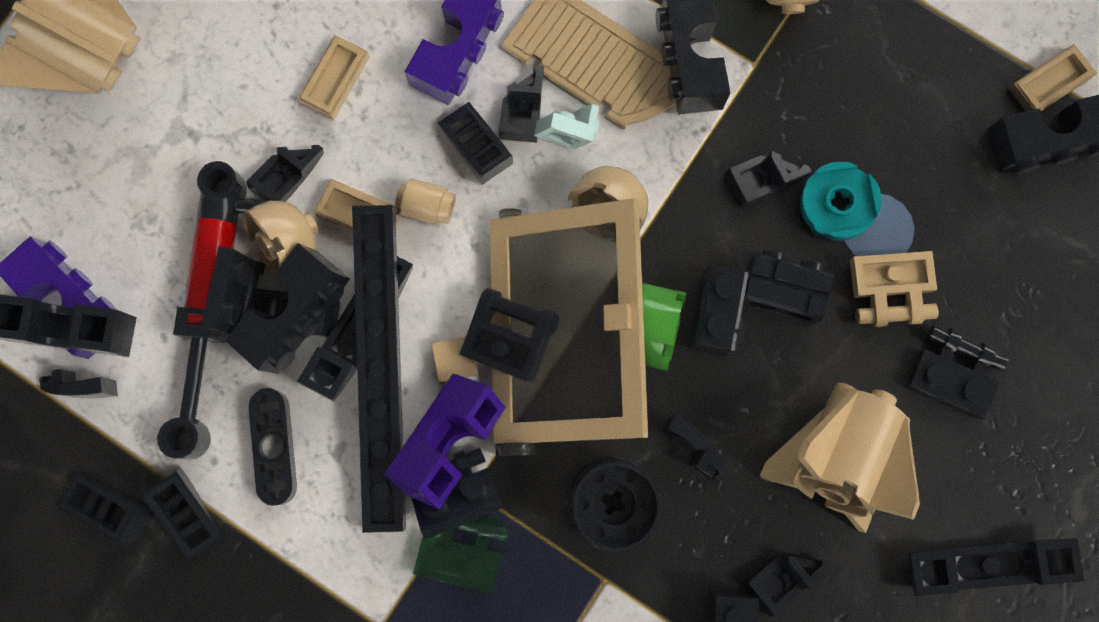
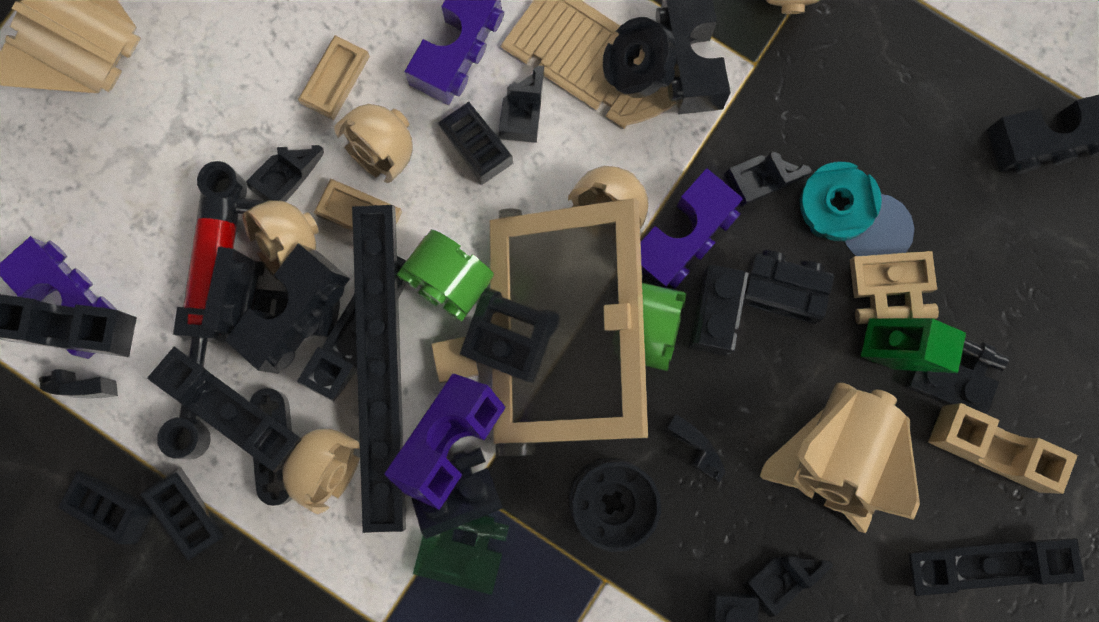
(224, 409): none -> black slope
(320, 468): none -> tan cylinder
(377, 139): none -> tan cylinder
(425, 202): tan brick -> none
(446, 274): none -> bright green brick
(570, 129): light aqua bracket -> none
(658, 63): none -> black plate
(708, 206): none -> dark purple arch
(914, 344): none -> green brick
(1018, 458): none -> tan arch
(1053, 80): tan tile -> none

